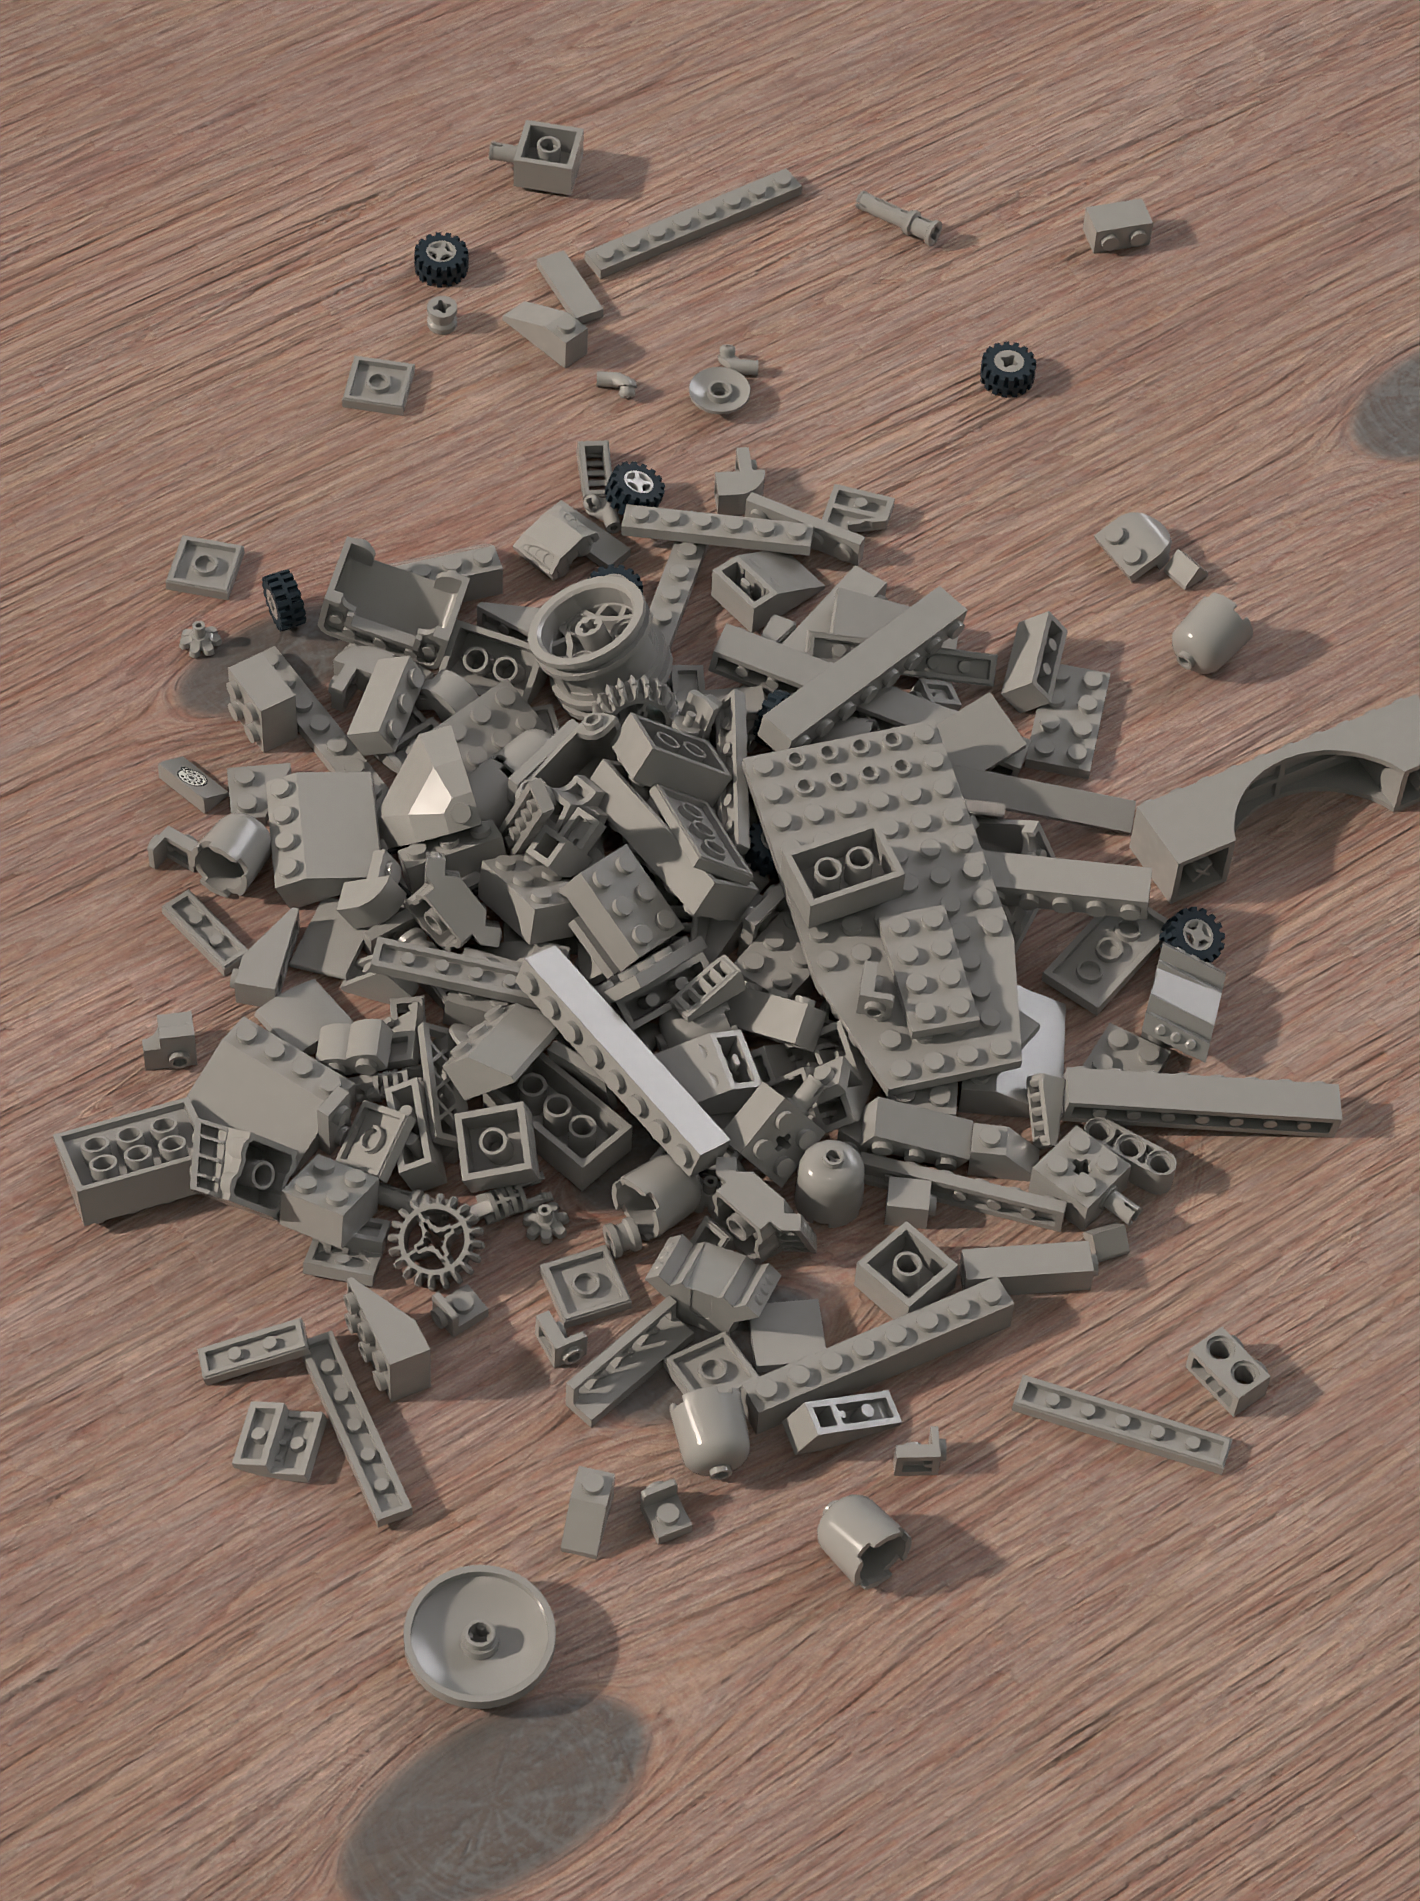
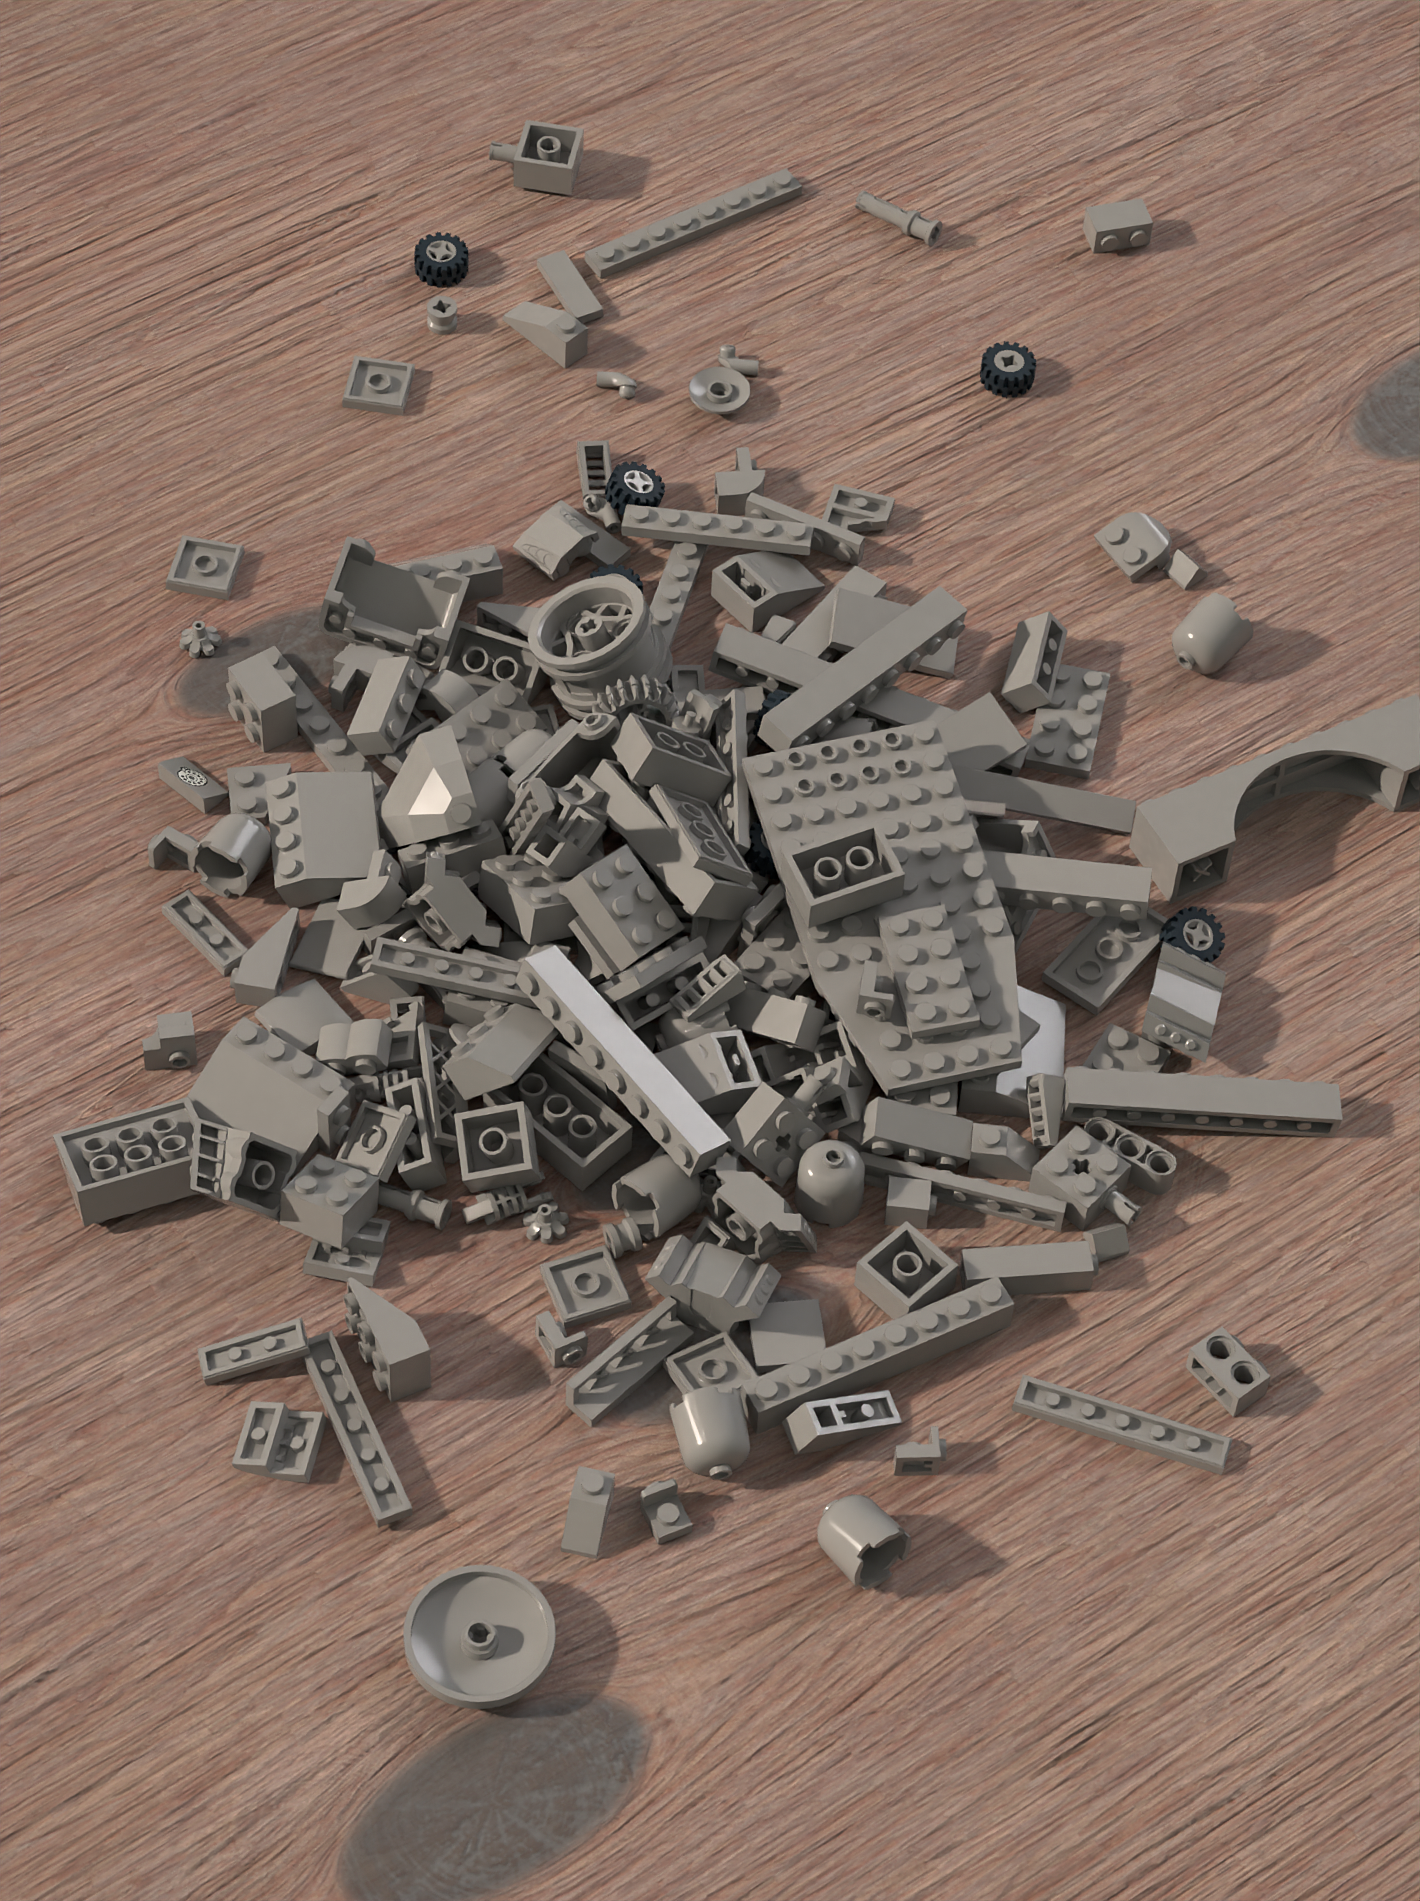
(284, 600): black wheel -> none
(421, 1249): light grey gear -> none
(458, 1310): light grey bracket -> none
(938, 692): light grey bracket -> none
(944, 665): light grey tile -> none

